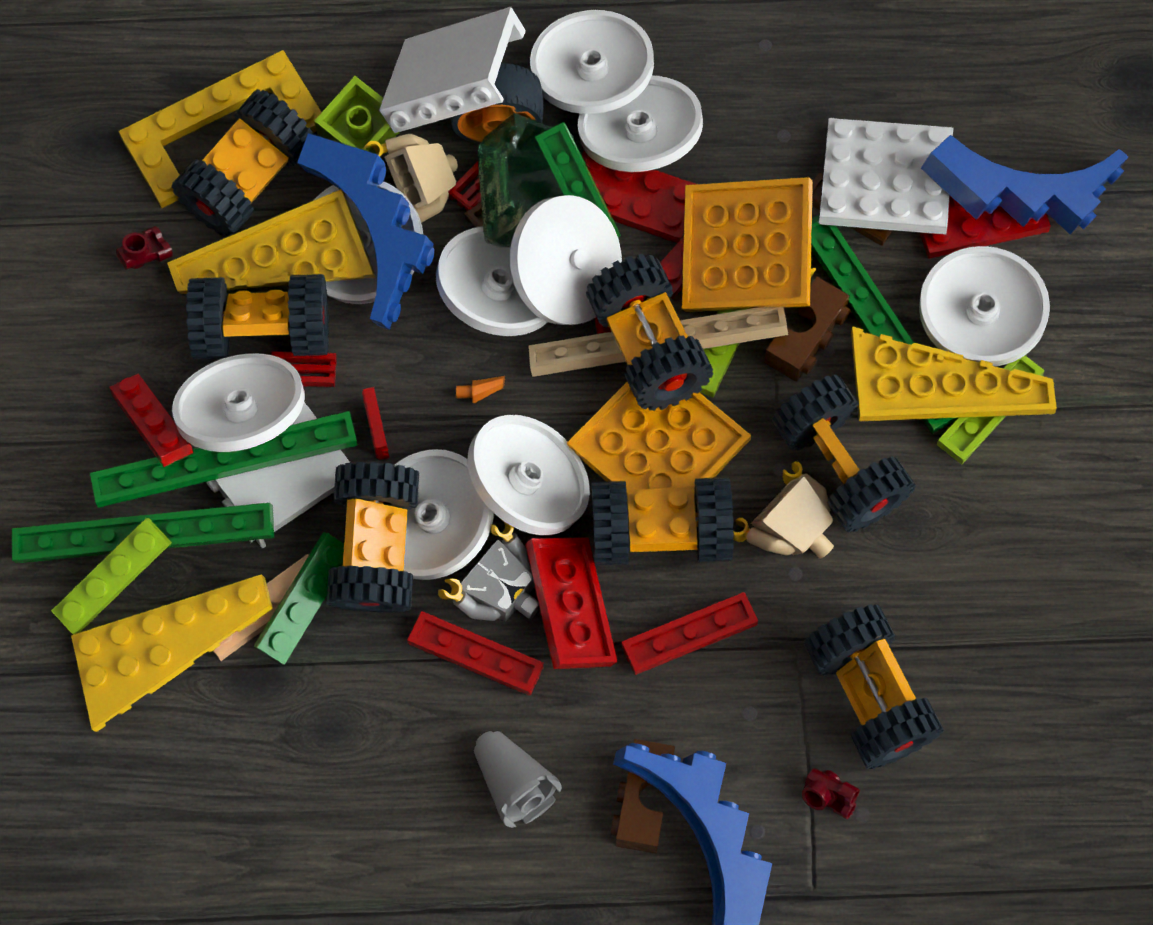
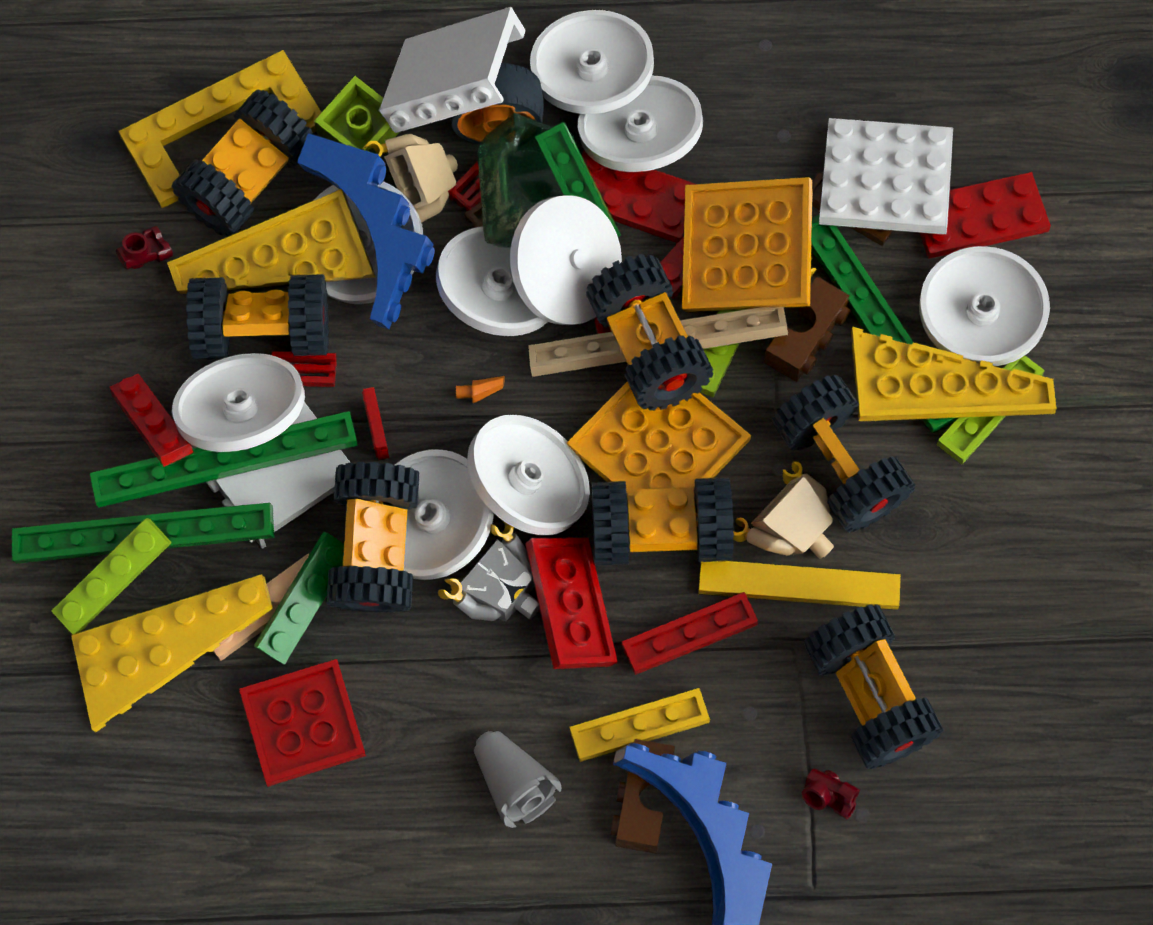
(302, 722): none -> red plate
(475, 653): red plate -> none
(641, 722): none -> yellow plate
(800, 584): none -> yellow tile
(1024, 195): blue arch -> none

